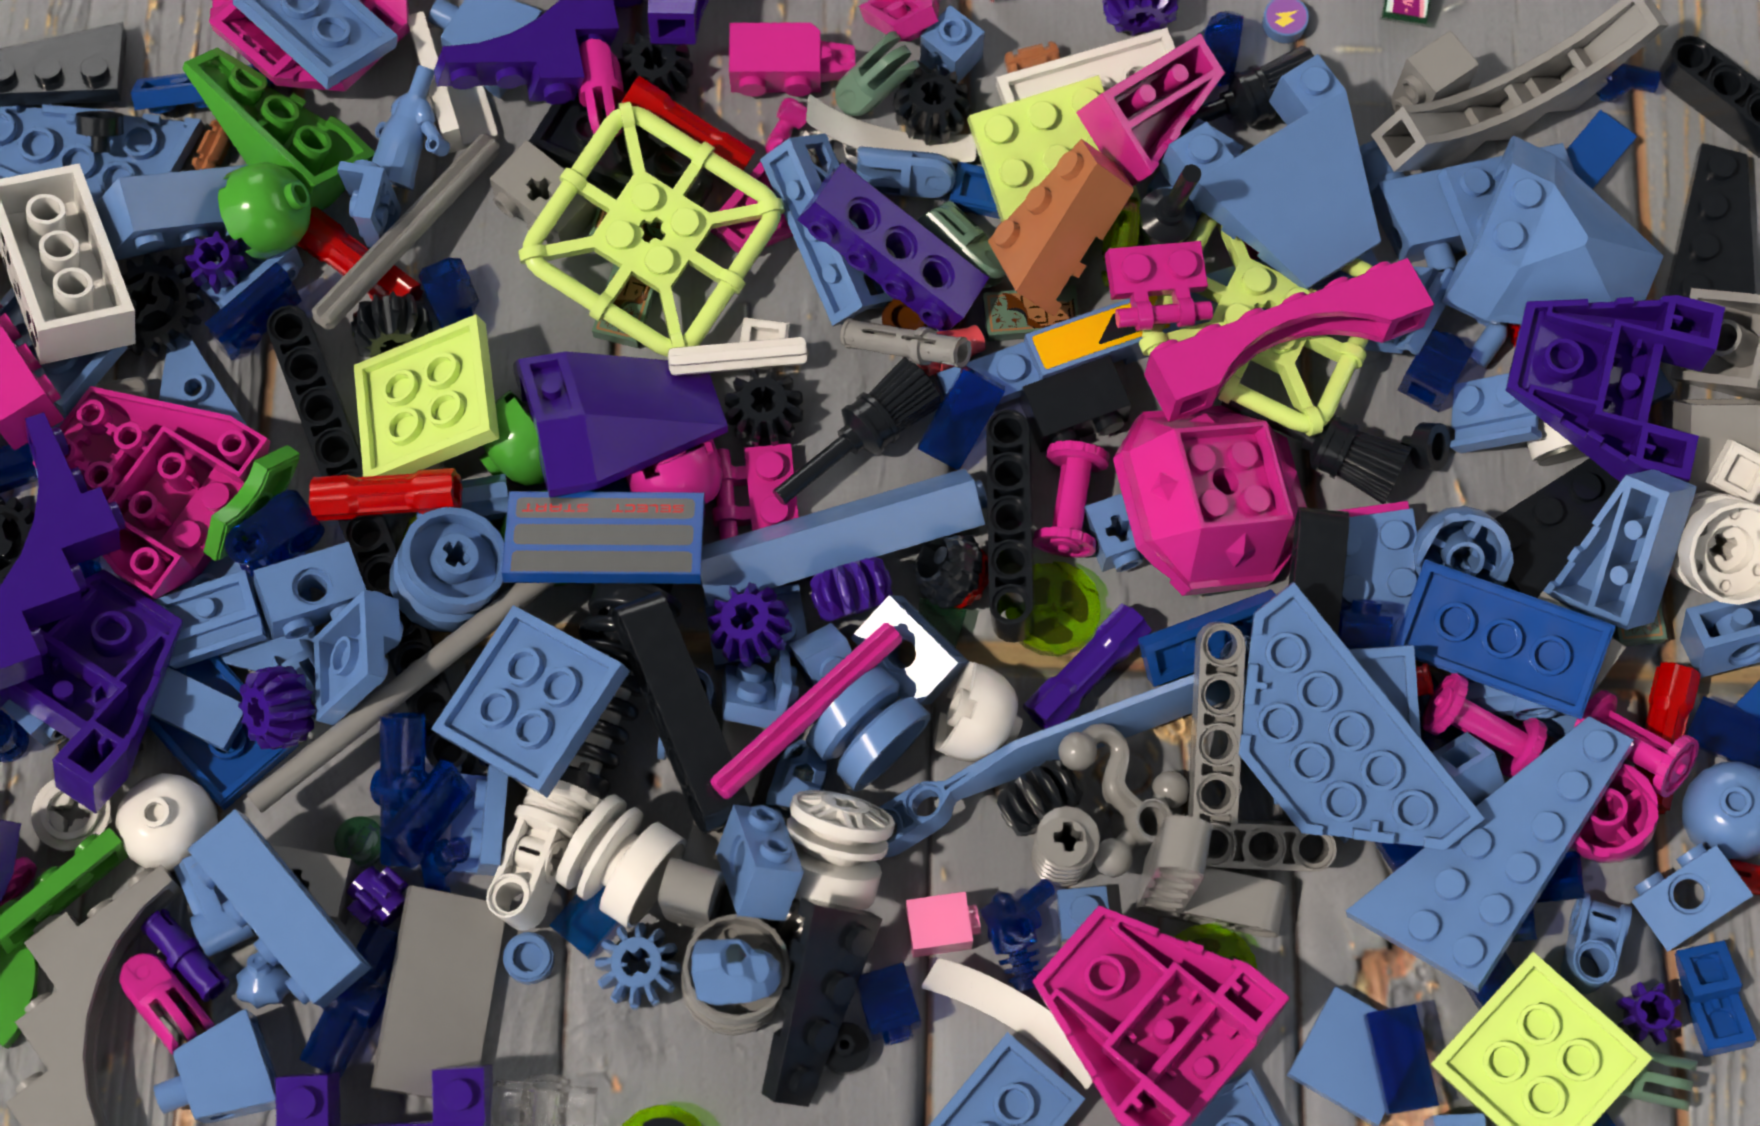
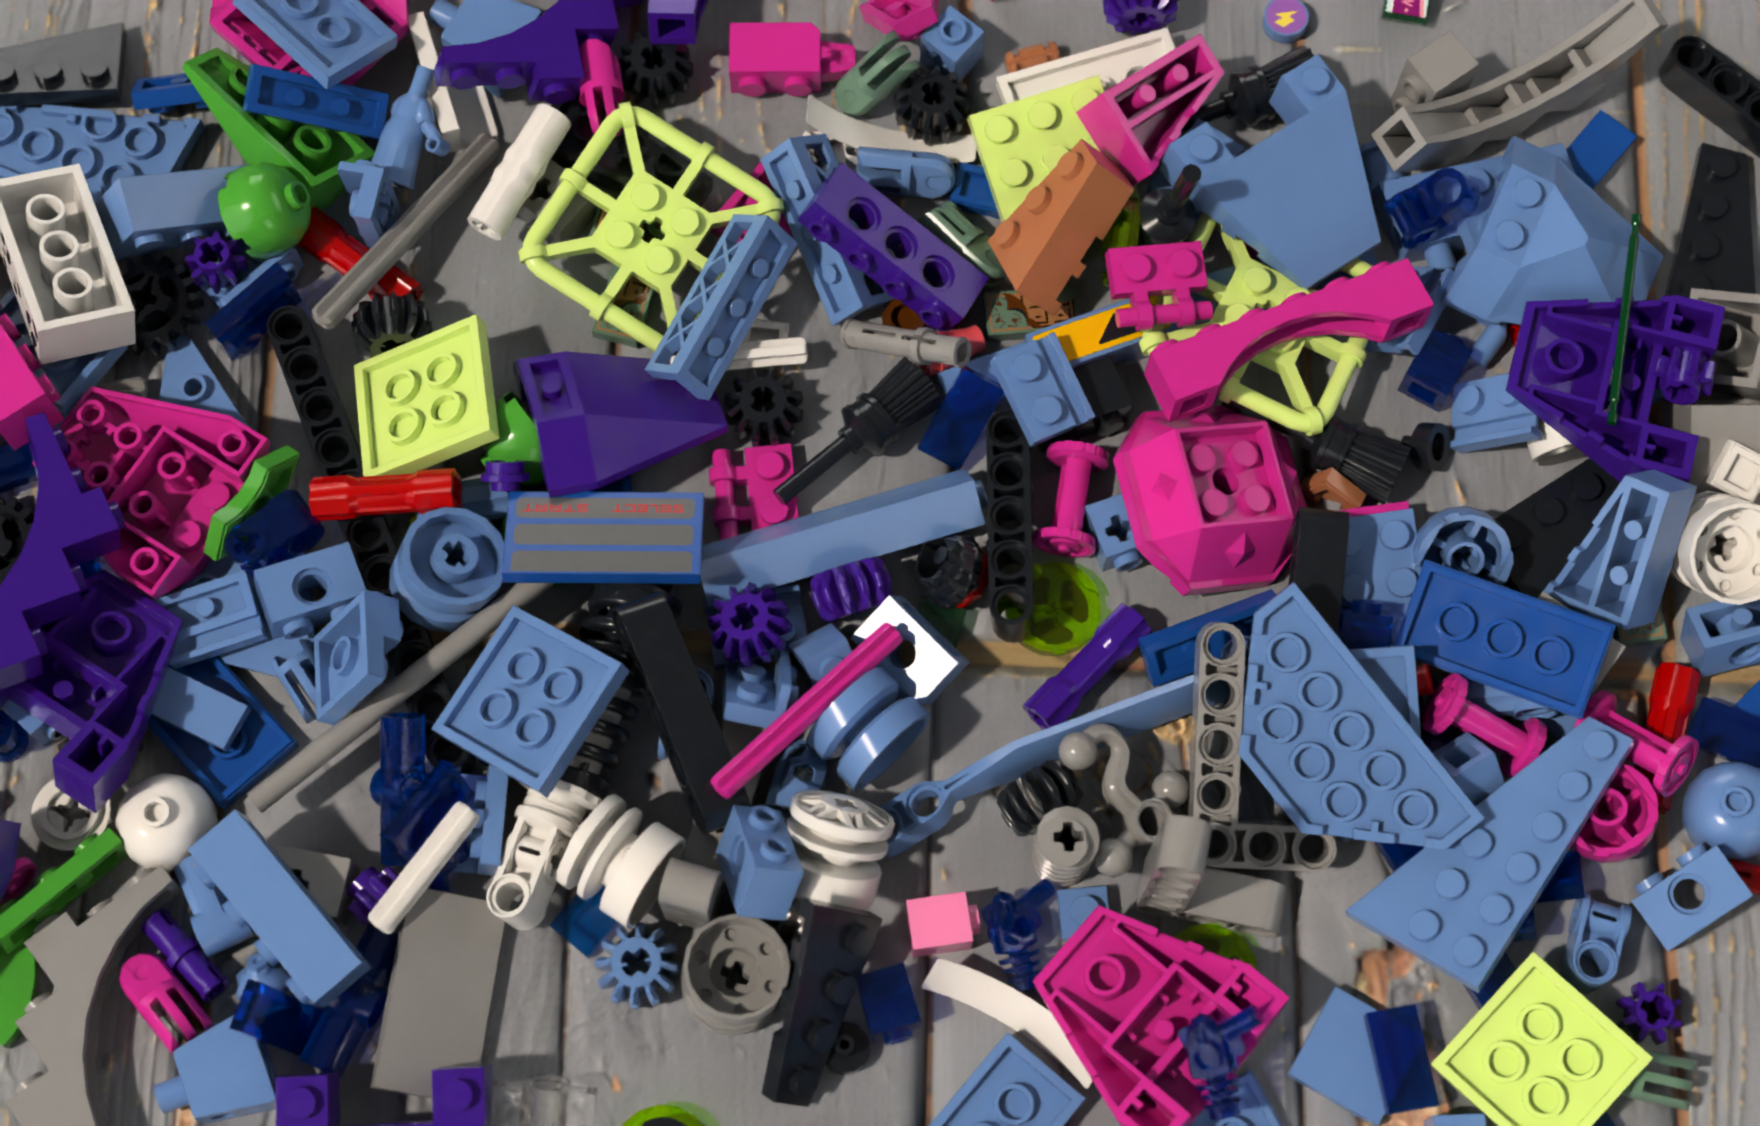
(100, 127): black tile -> none
(212, 148): nougat piece -> none
(275, 1017): none -> clear blue tile
(276, 707): dark purple gear -> none
(307, 102): none -> blue plate
(359, 840): clear green tile -> none
(423, 867): none -> white axle
(449, 290): clear blue rock -> none
(505, 475): none -> dark purple plate
(519, 171): none -> white axle
(528, 958): medium blue tile -> none
(660, 103): red axle -> none
(684, 472): dark pink cylinder -> none
(726, 305): none -> medium blue fence
(733, 972): medium blue rock -> none
(791, 116): dark pink arm -> none
(979, 715): white cylinder -> none
(1042, 389): none -> medium blue plate
(1213, 1055): none -> clear blue piece
(1223, 39): clear blue rock -> none
(1333, 487): none -> nougat tile
(1423, 210): none -> clear blue piece
(1624, 320): none -> dark green piece
(1627, 78): clear blue arm -> none
(1684, 375): none -> dark purple gear
(1713, 1000): blue slope -> none

